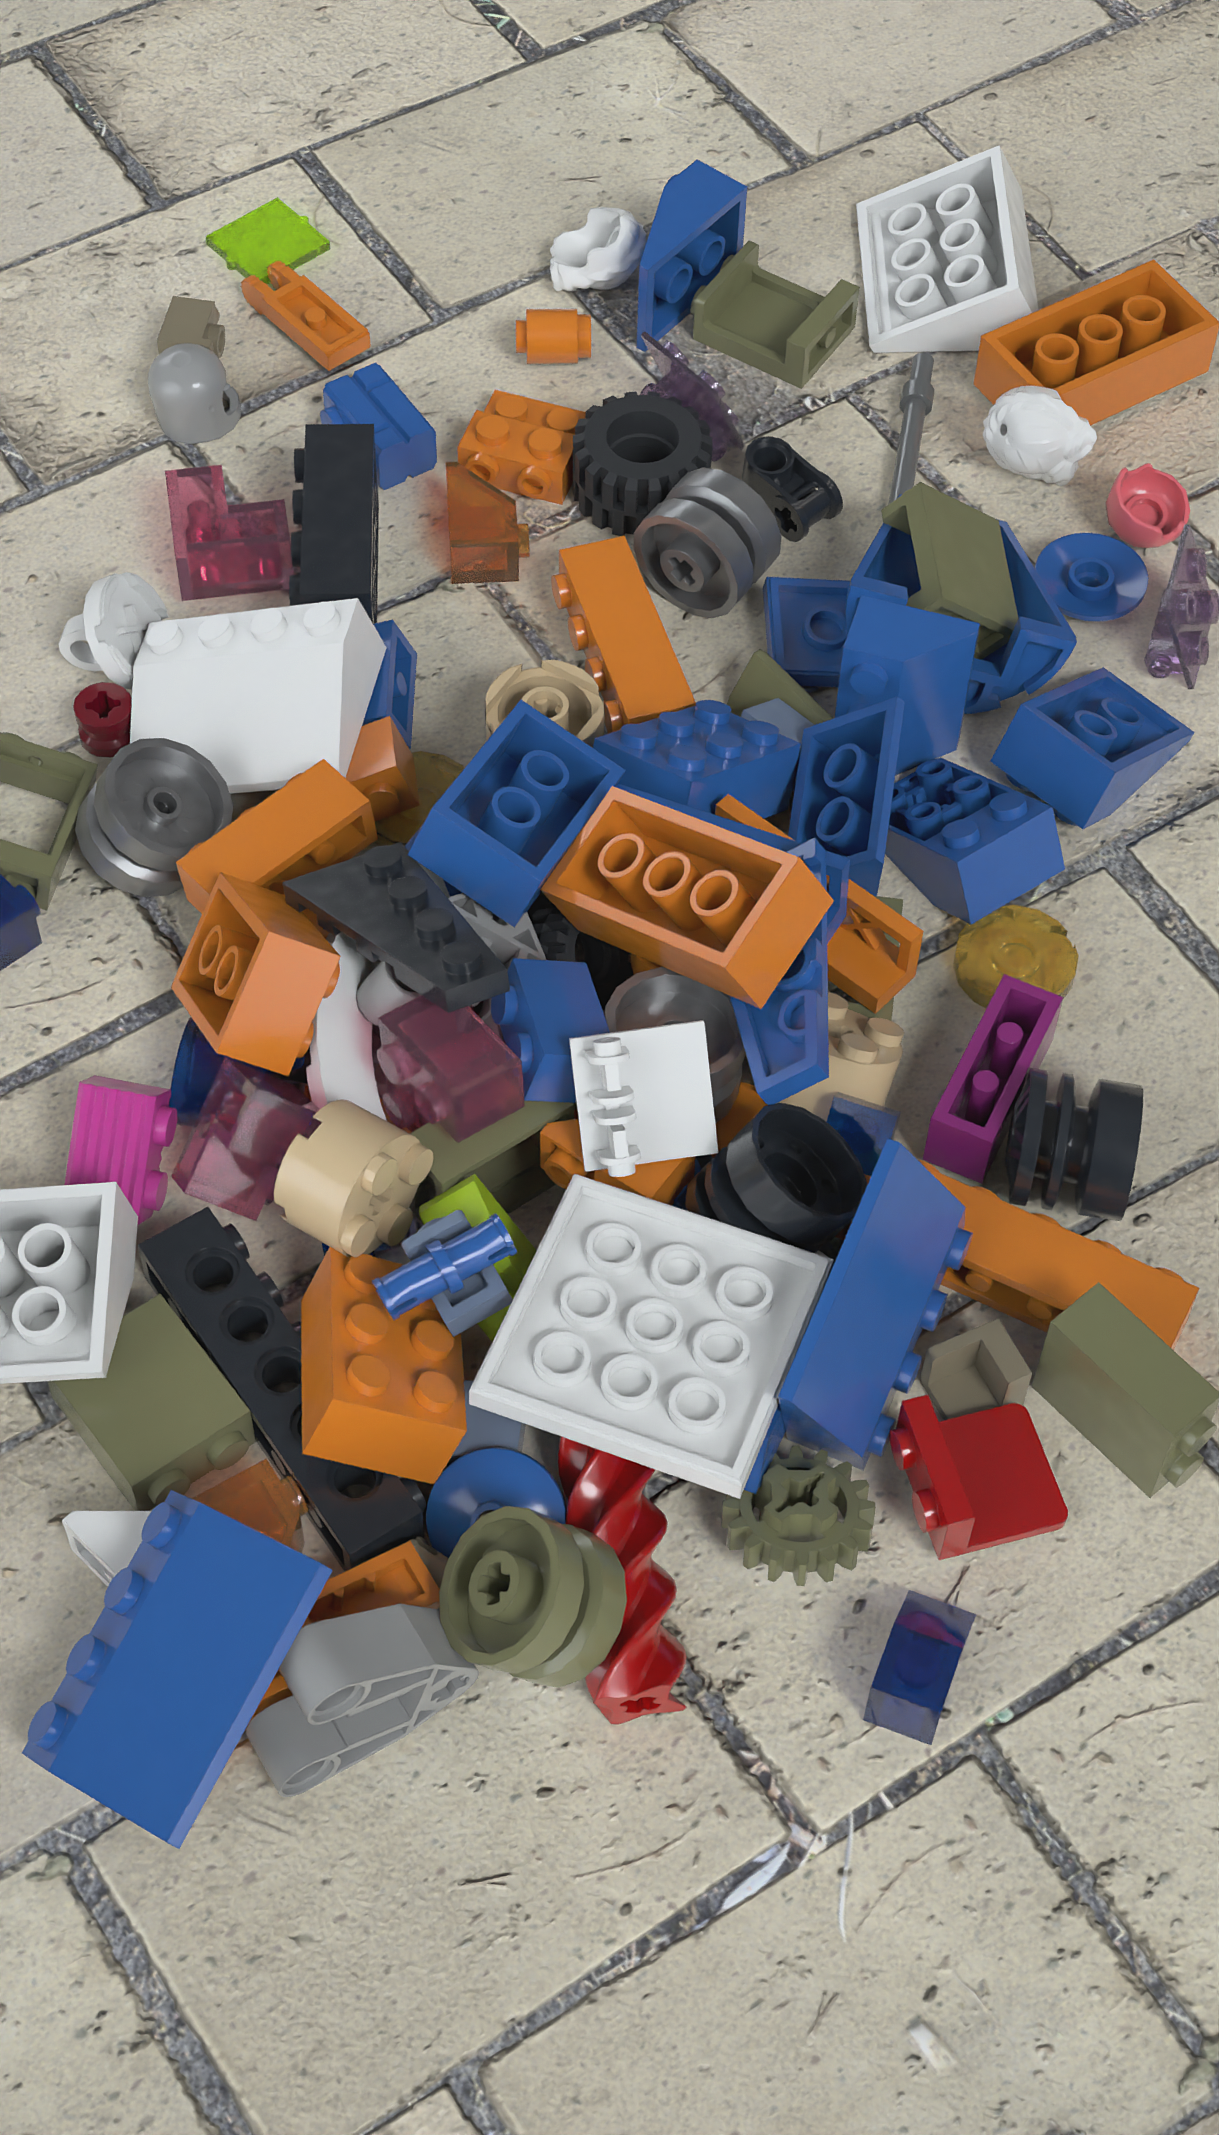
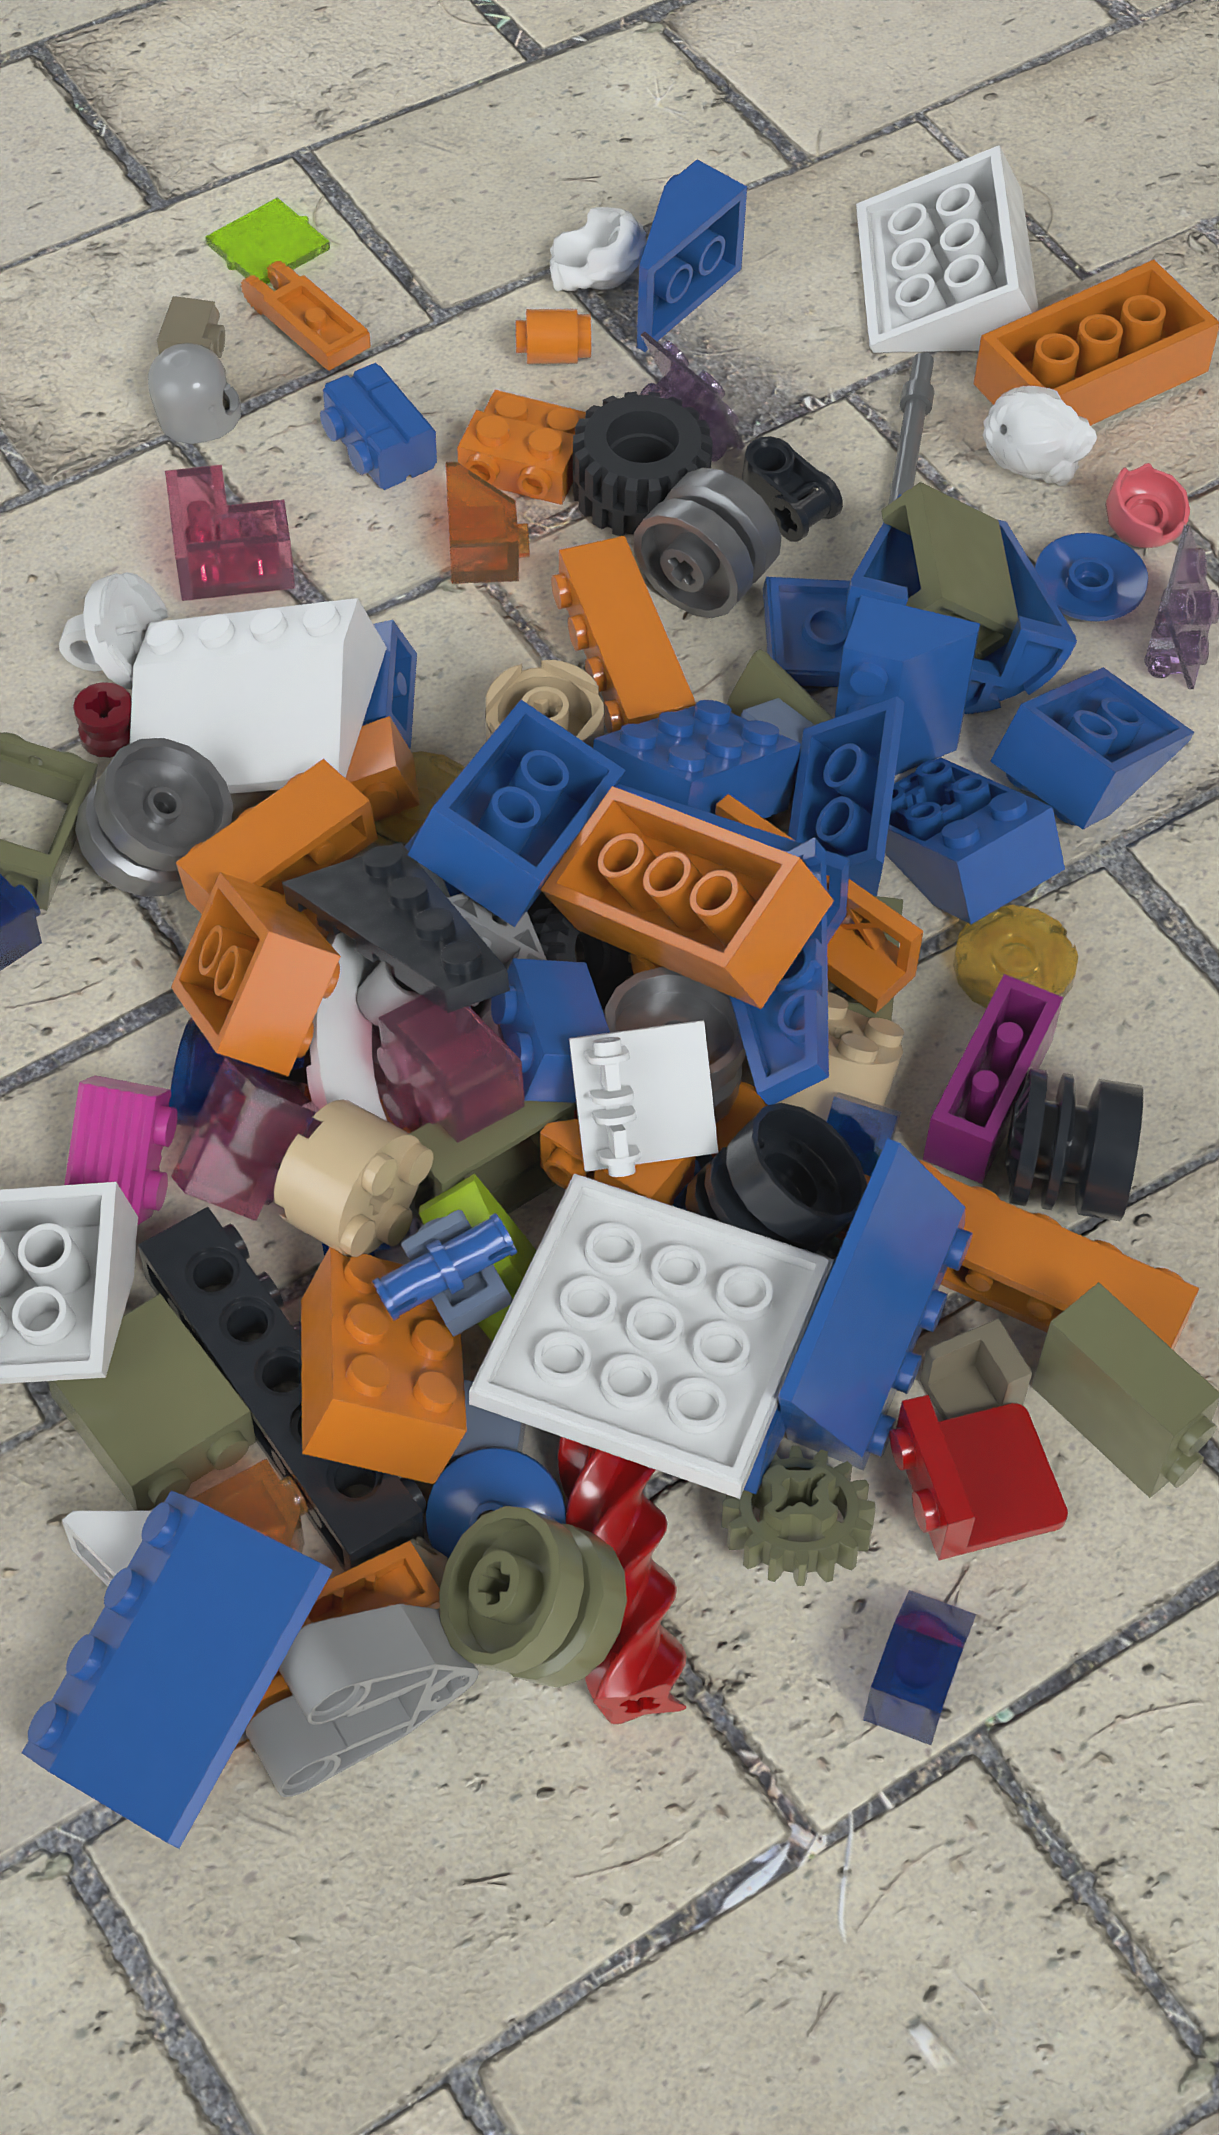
(337, 517): black brick -> none
(772, 319): olive panel -> none

